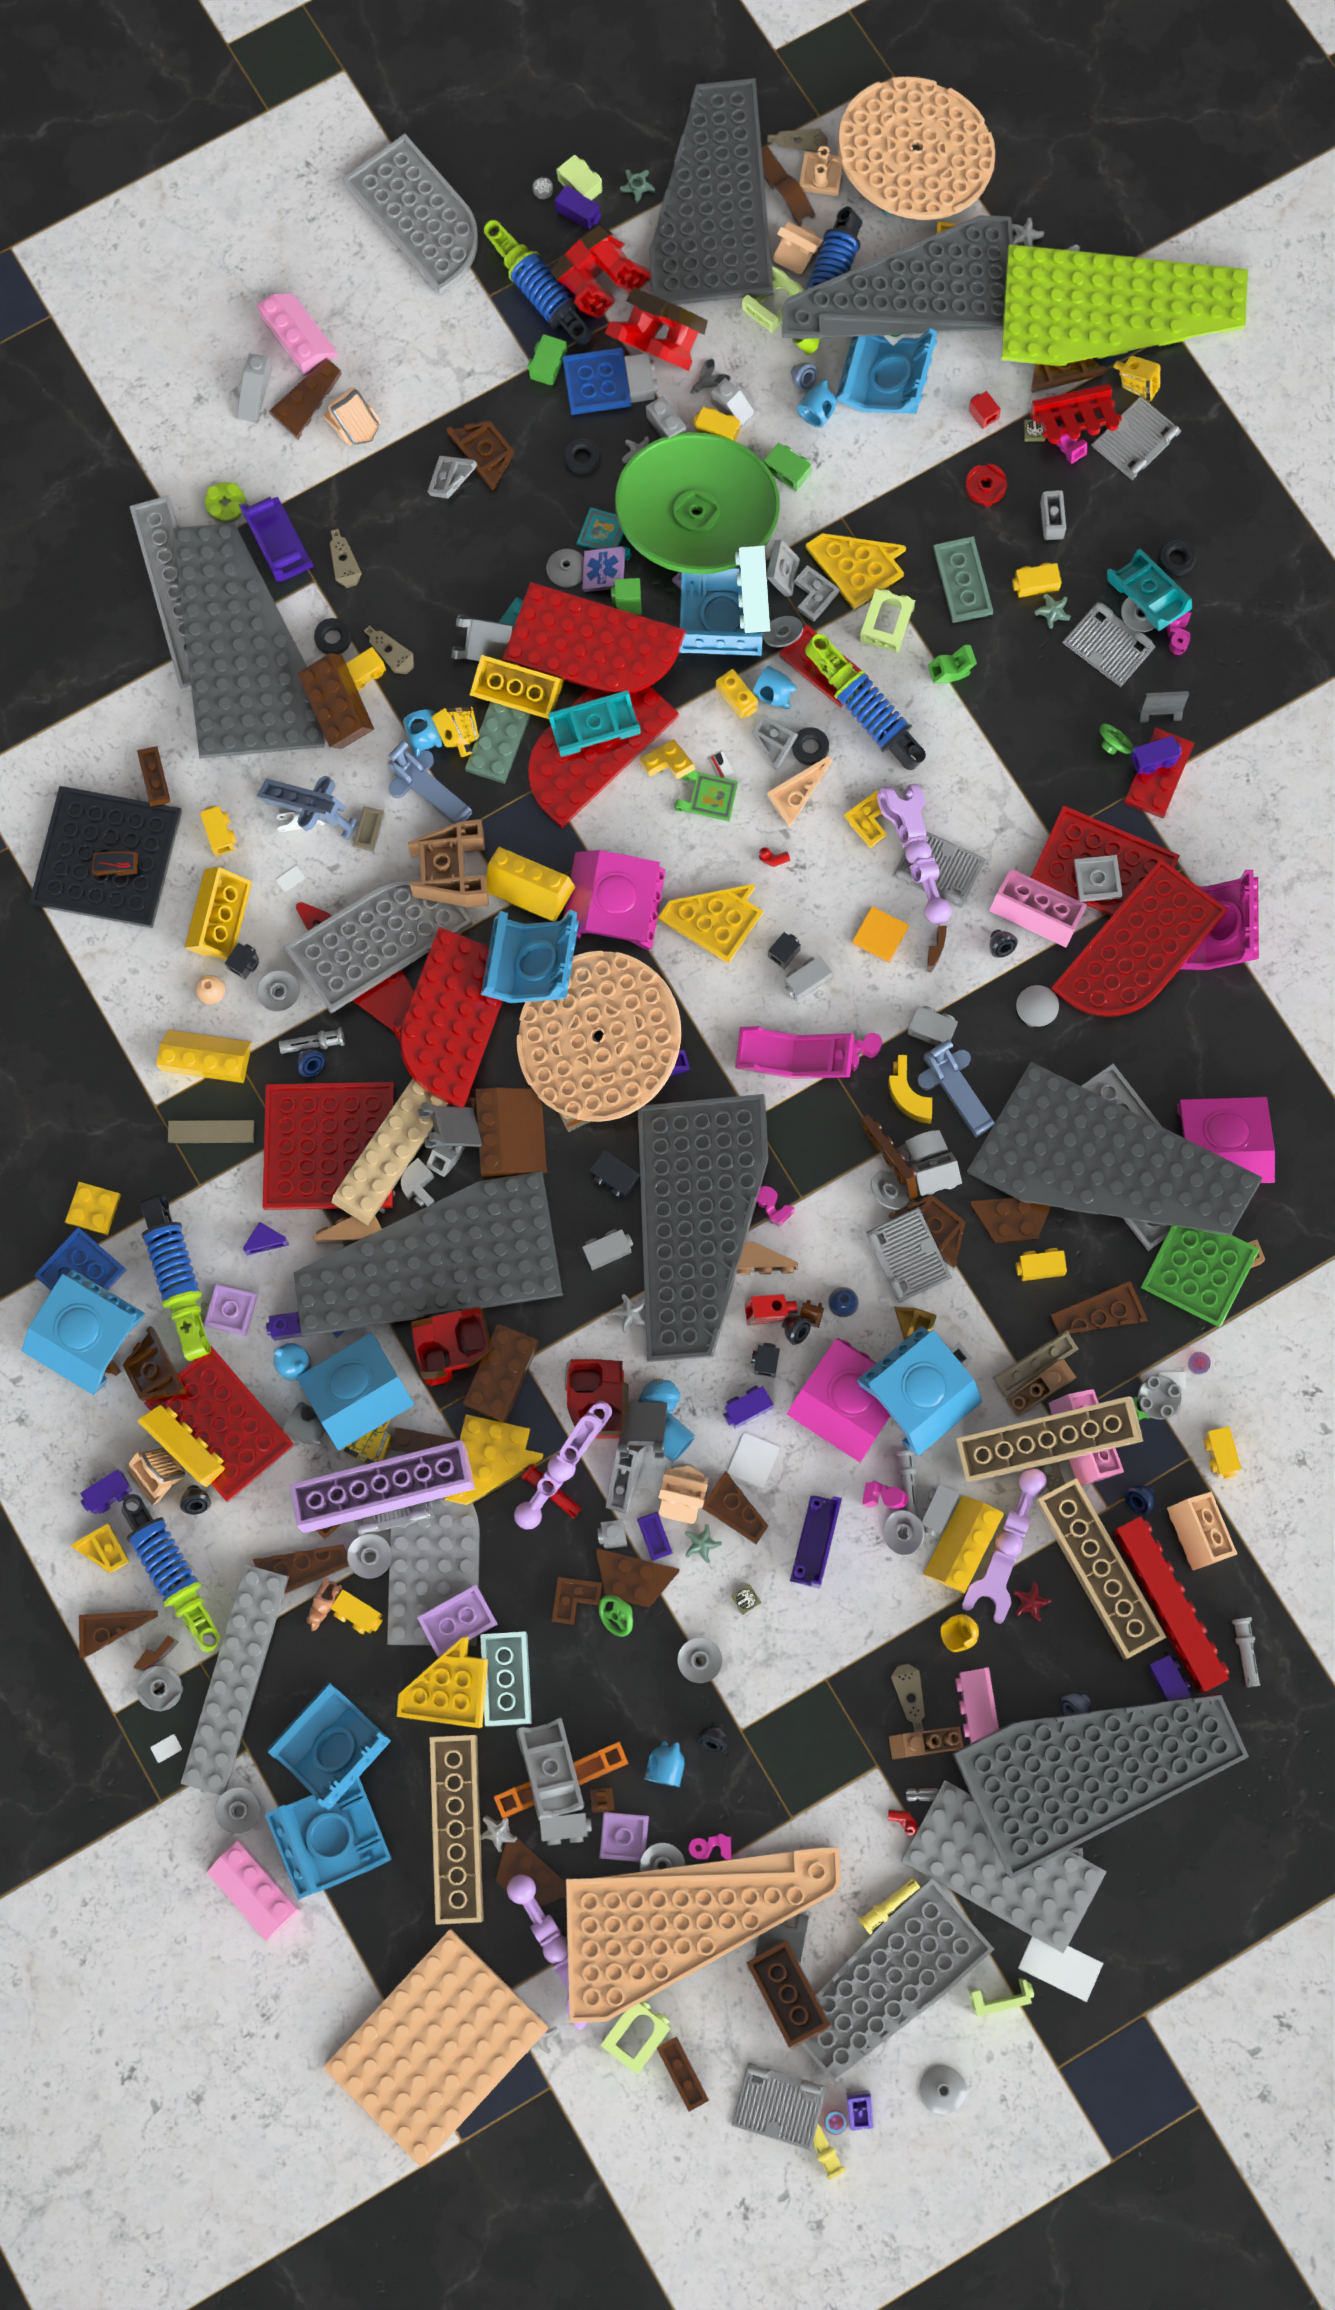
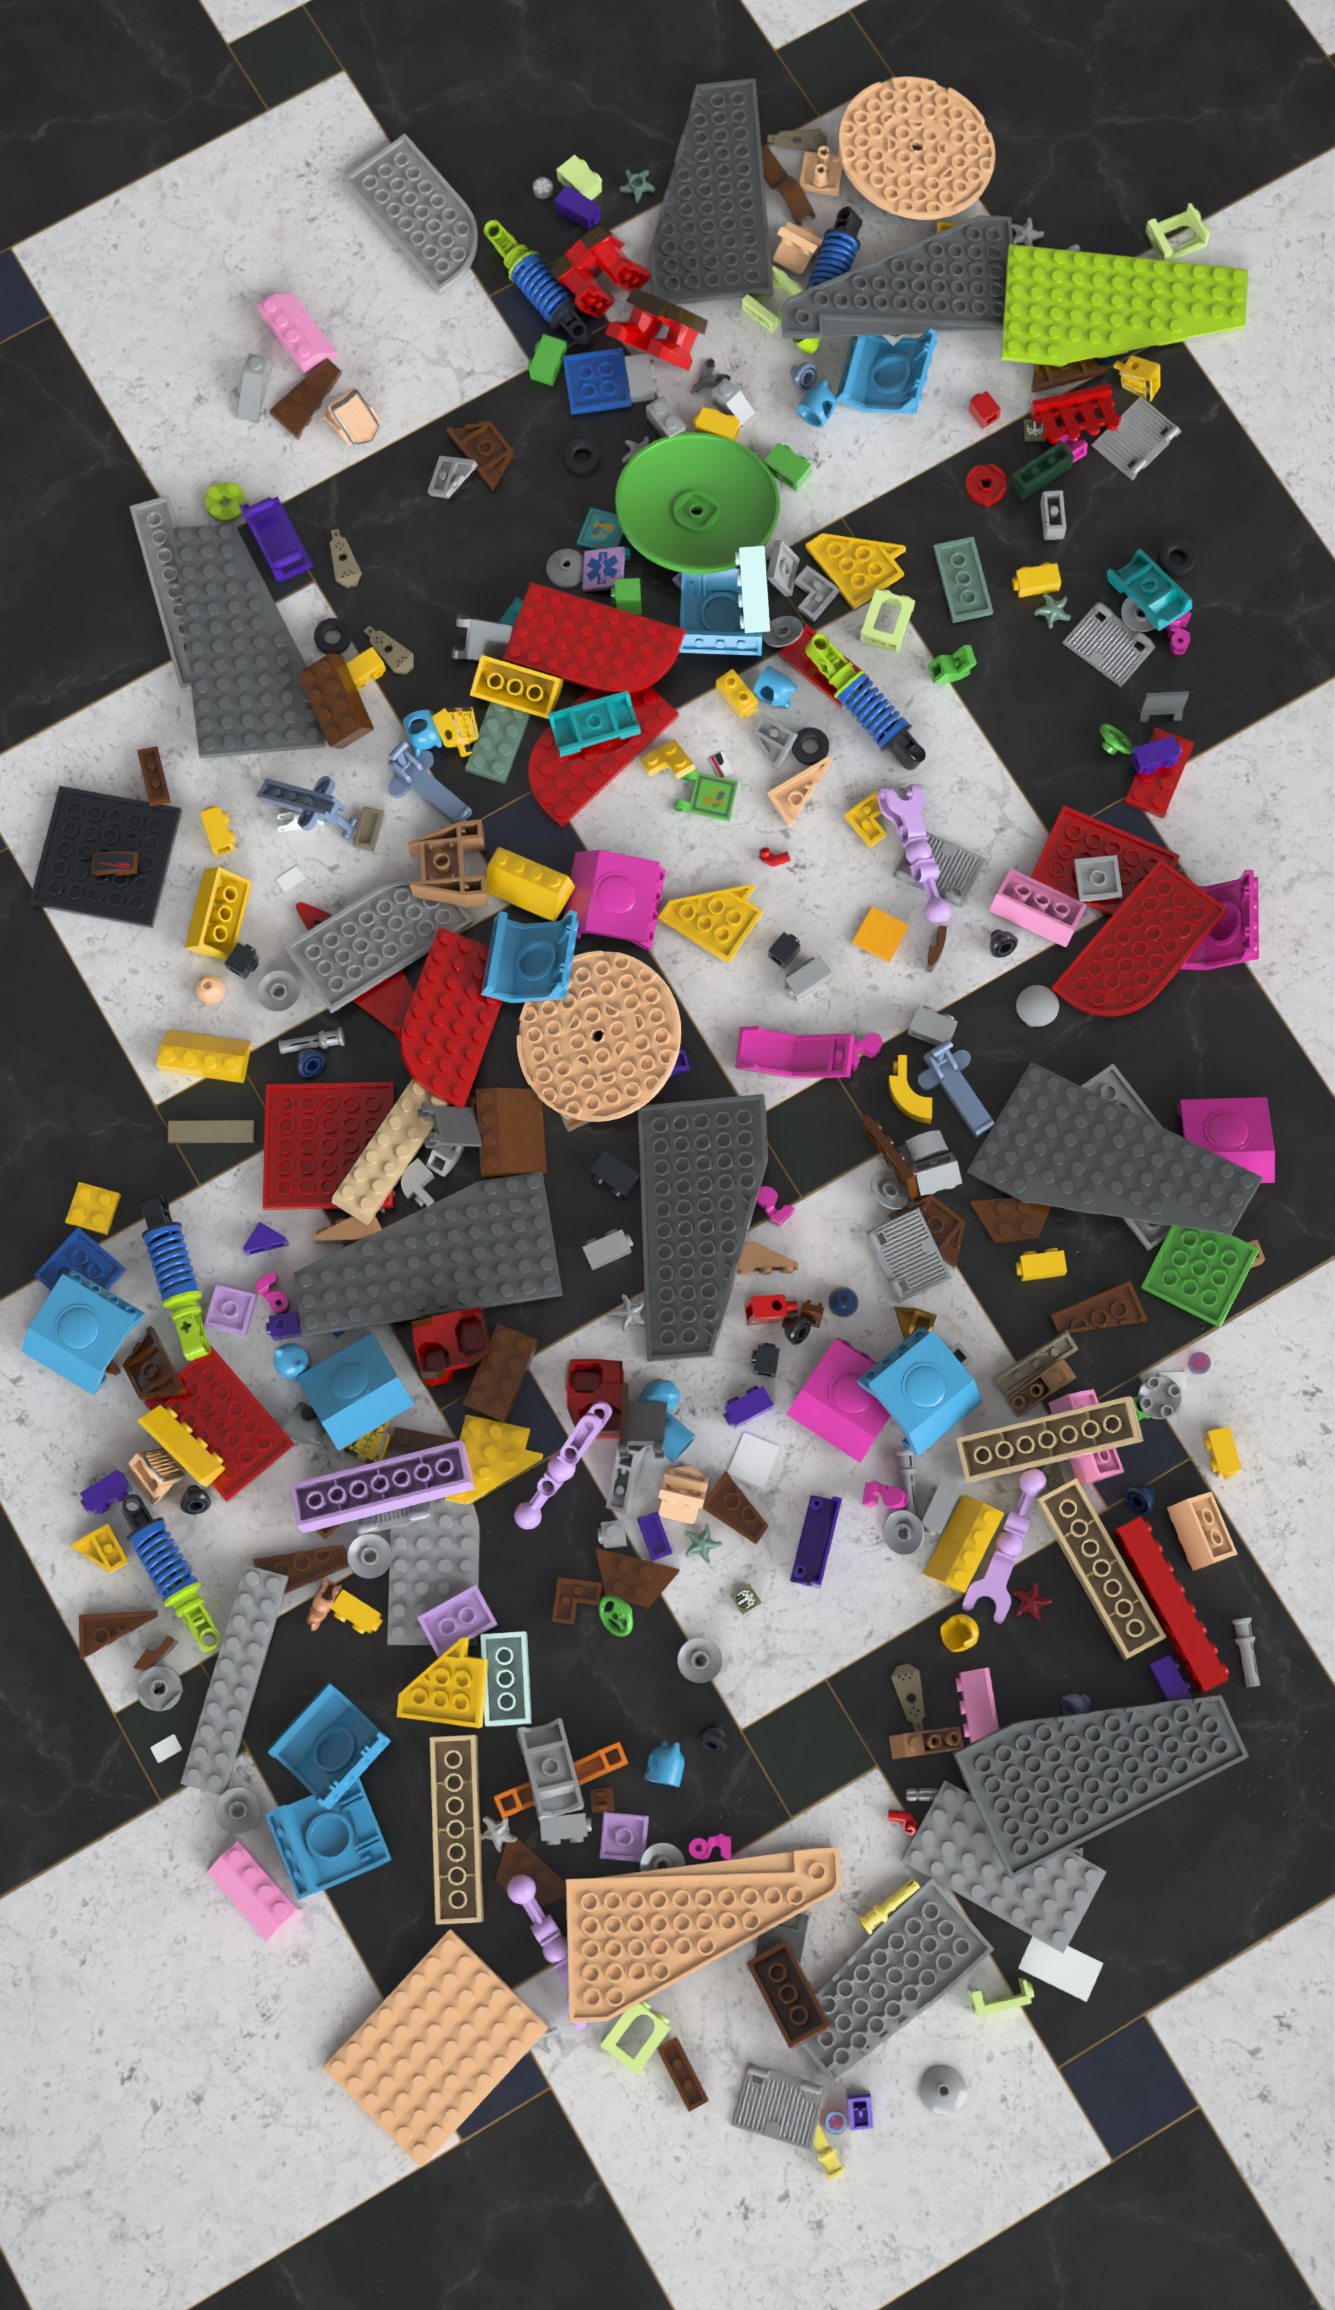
(277, 1300): none -> dark pink leg
(533, 1476): red pin -> none
(1042, 470): none -> clear green brick
(1191, 218): none -> yellowish green panel

